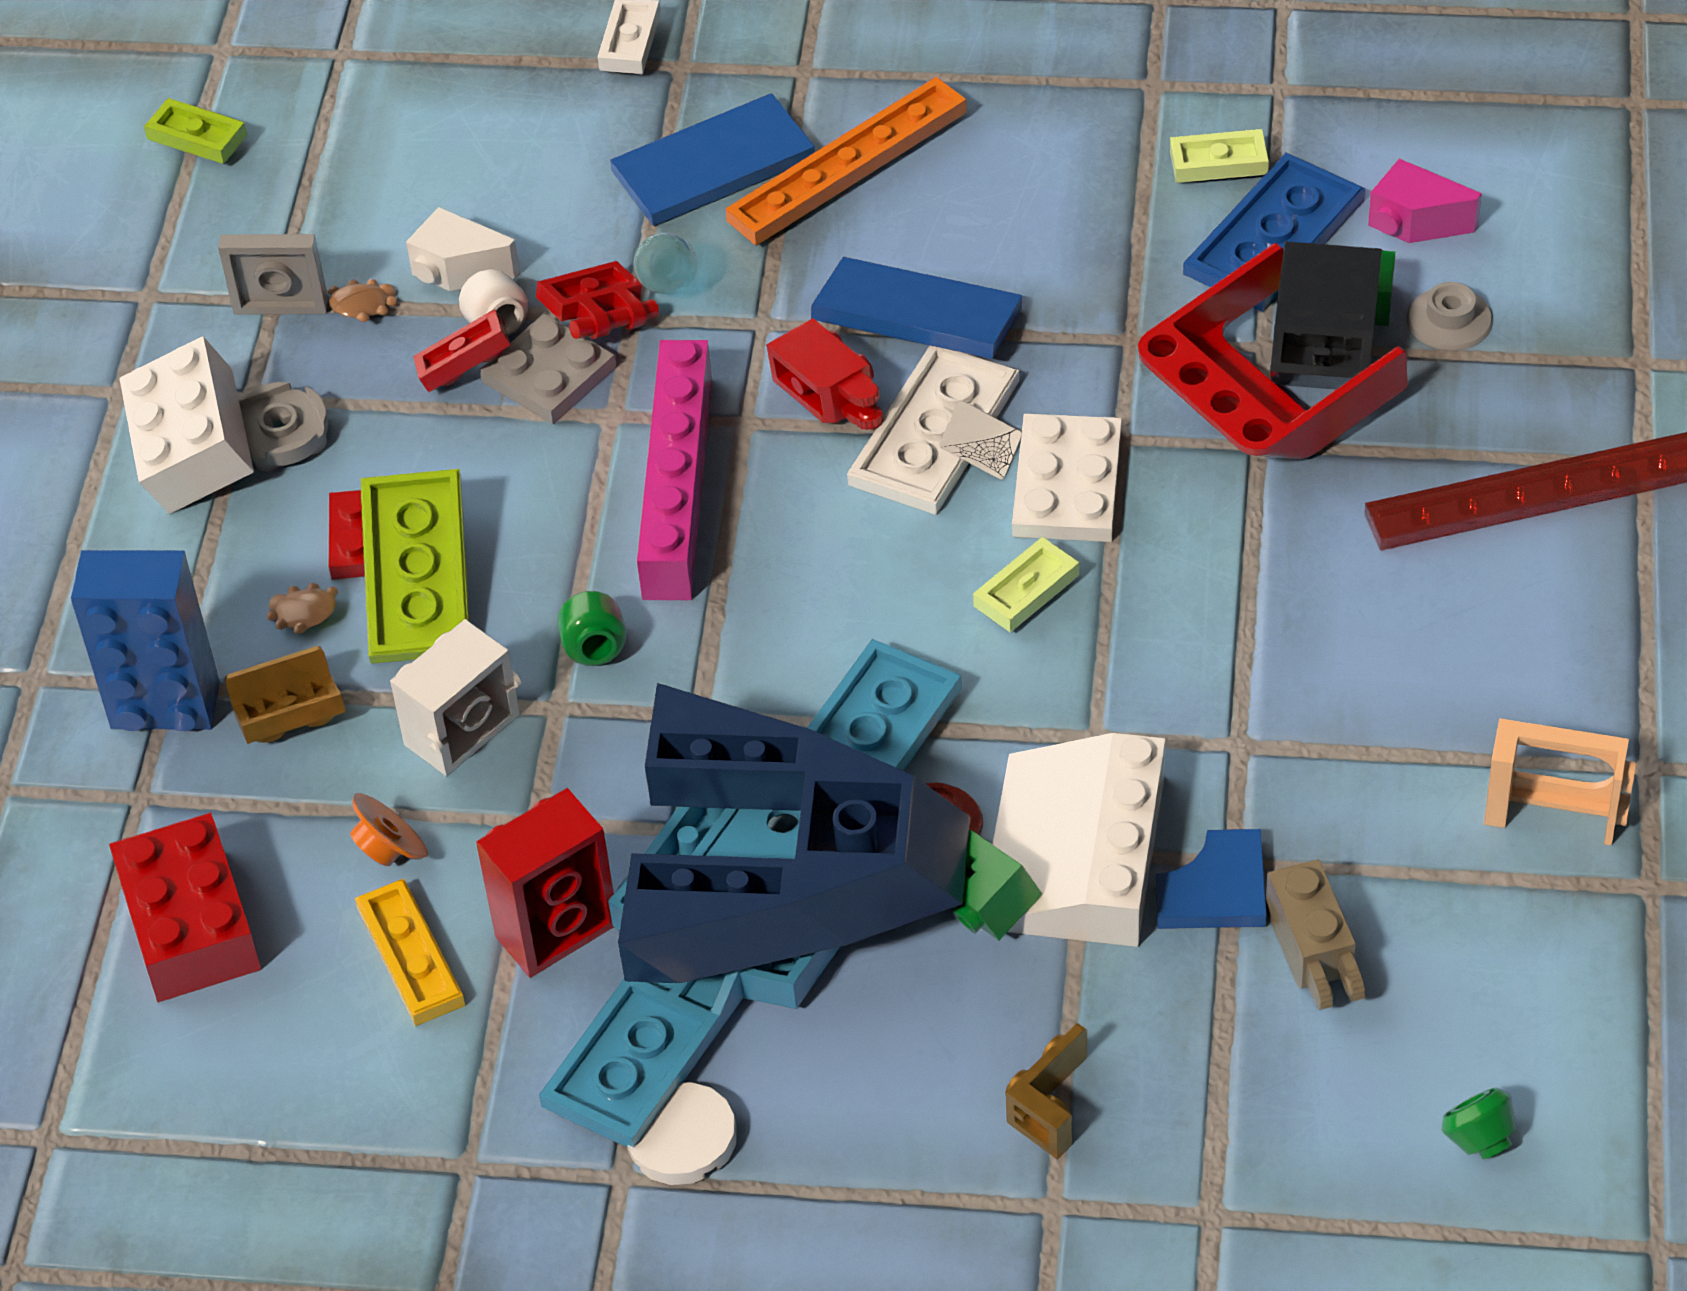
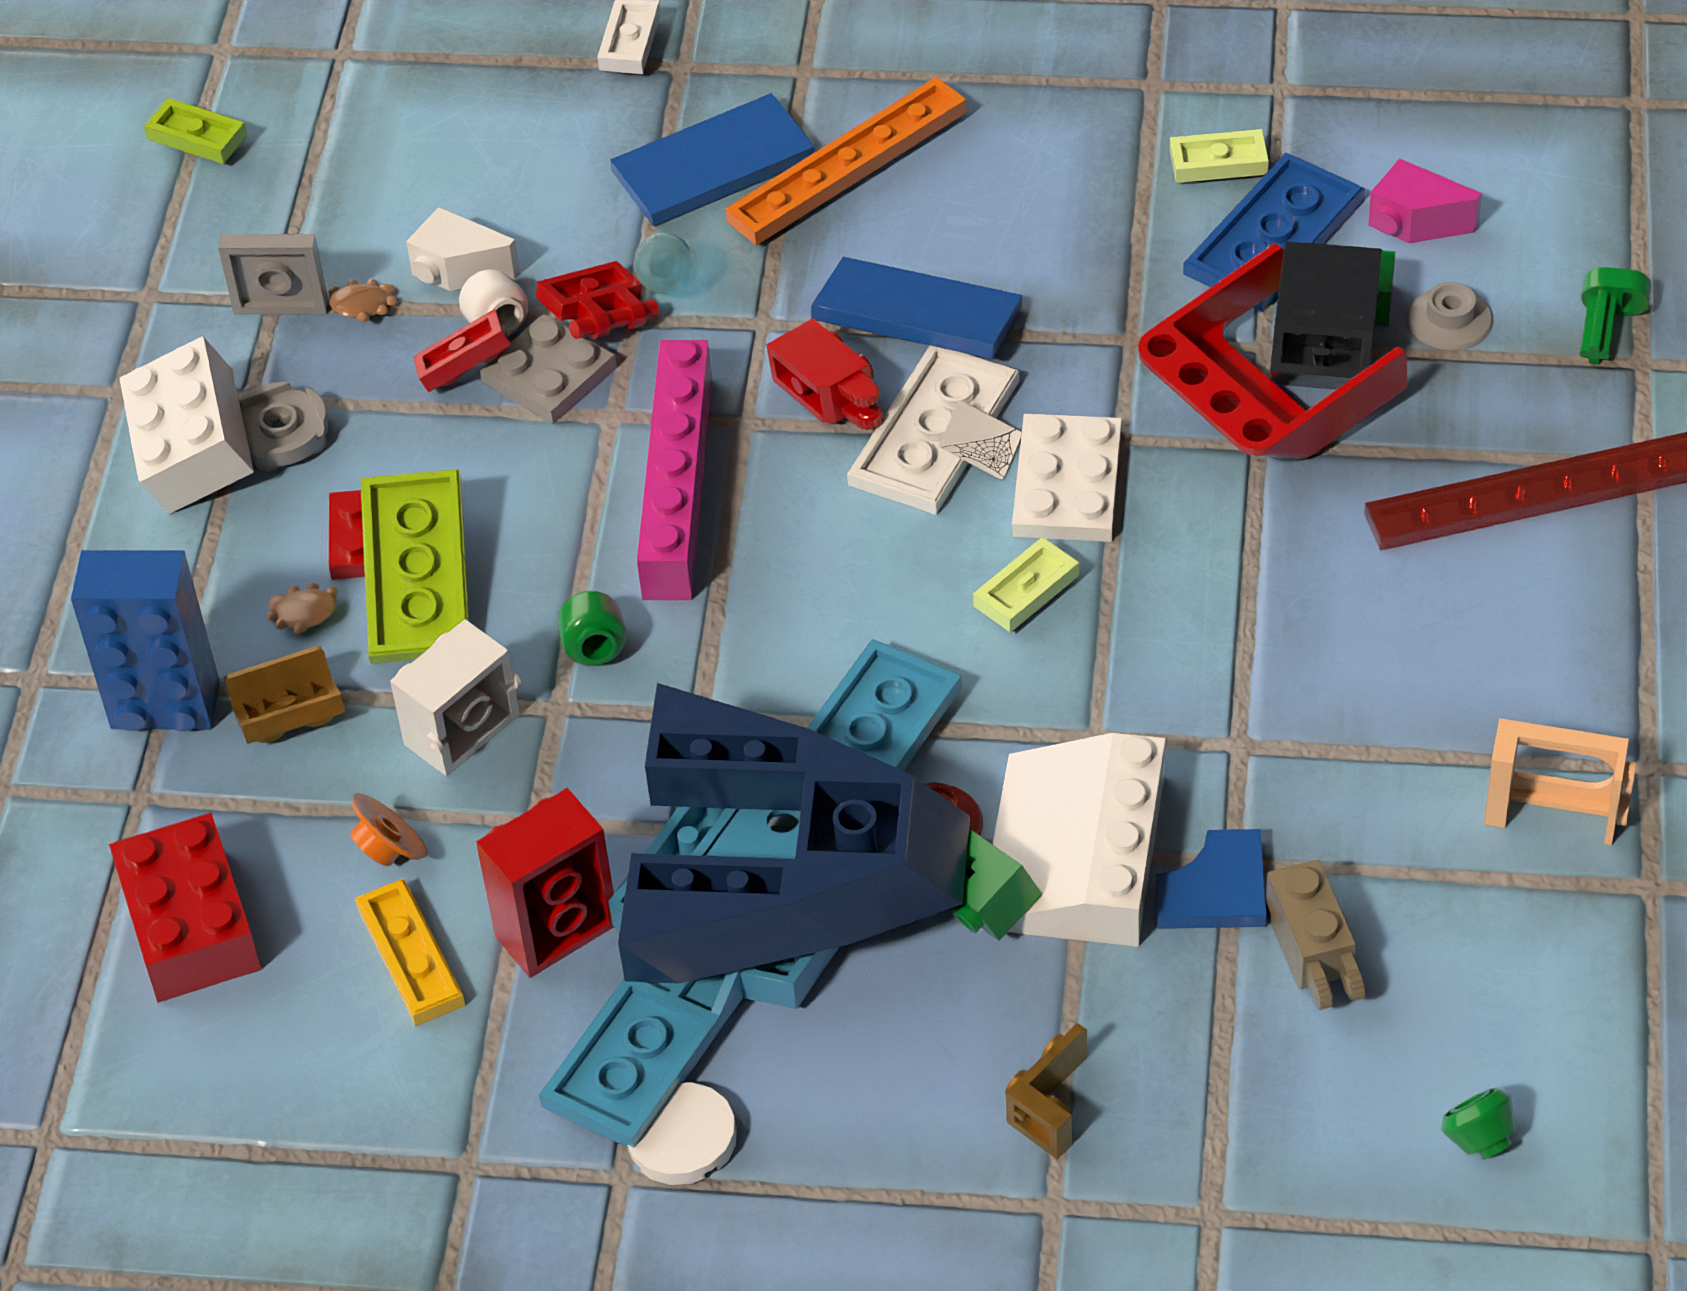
(1608, 294): none -> green piece

